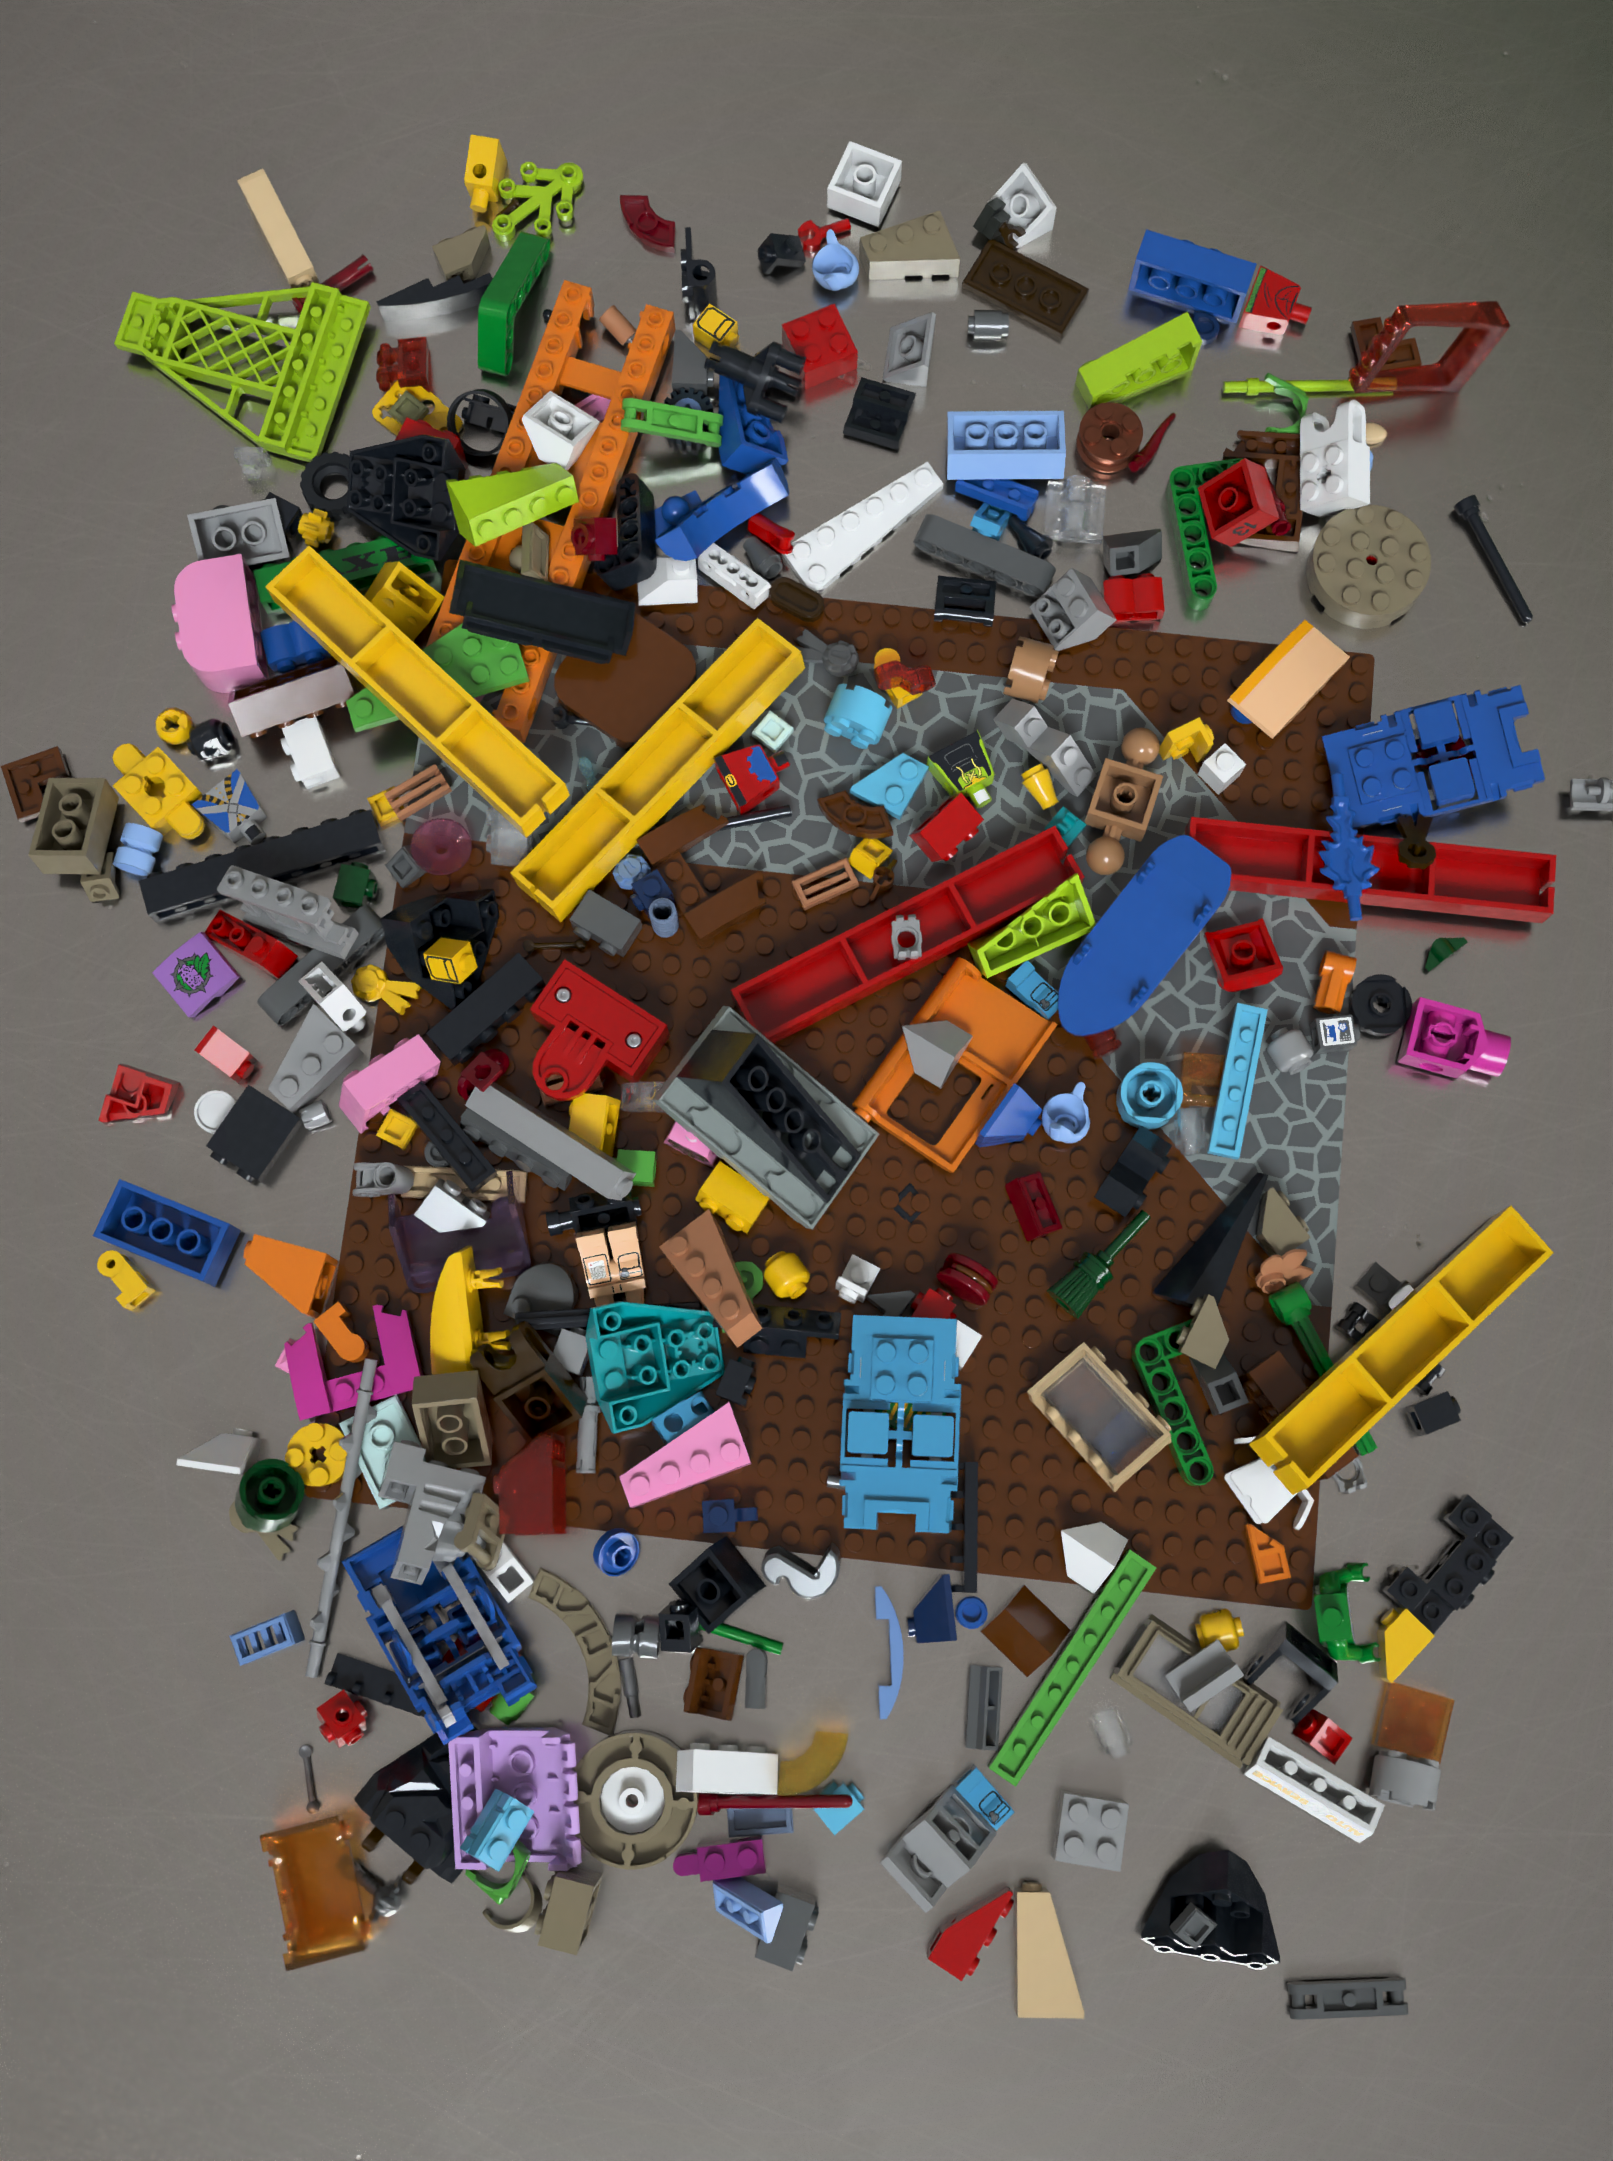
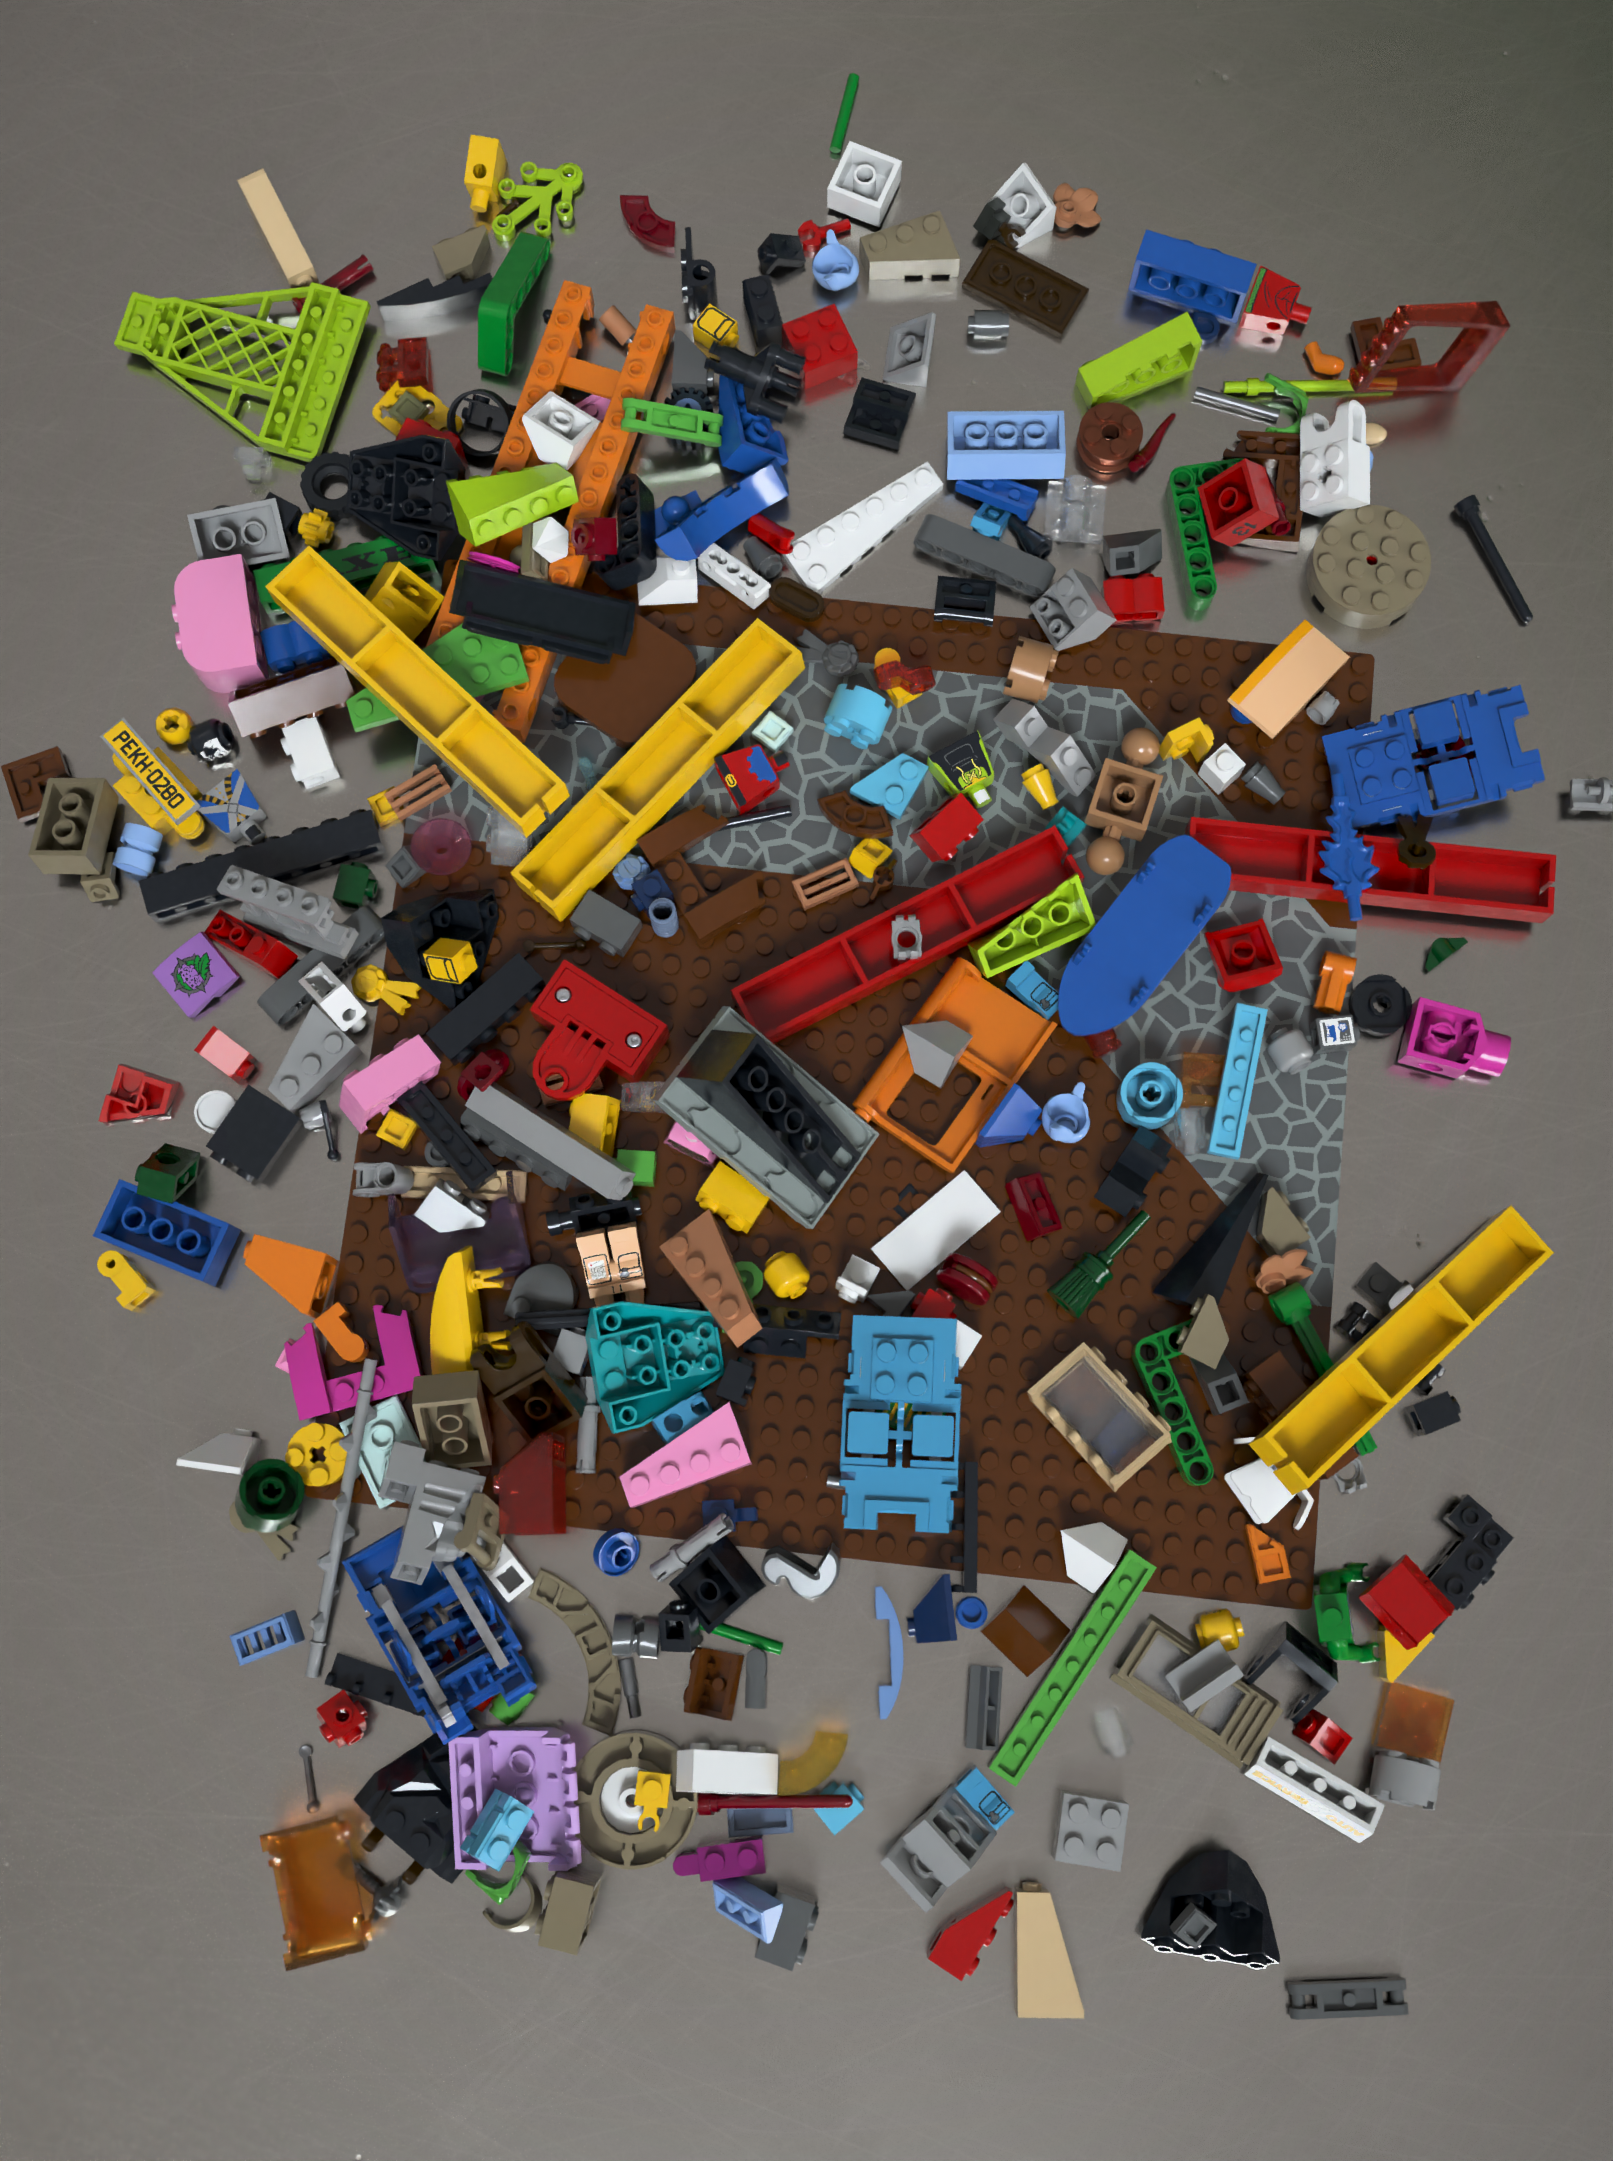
(150, 771): none -> tile
(167, 1173): none -> dark green brick
(332, 1154): none -> black hinge
(495, 562): none -> dark pink wheel
(550, 539): none -> white slope
(652, 1793): none -> yellow plate
(682, 1553): none -> light grey pin
(762, 310): none -> black brick
(844, 113): none -> green bar
(935, 1230): none -> white sticker
(1075, 206): none -> nougat plate
(1237, 403): none -> flat silver bar
(1262, 782): none -> dark grey cone
(1322, 362): none -> orange arm
(1322, 708): none -> light grey hose
(1407, 1602): none -> red slope

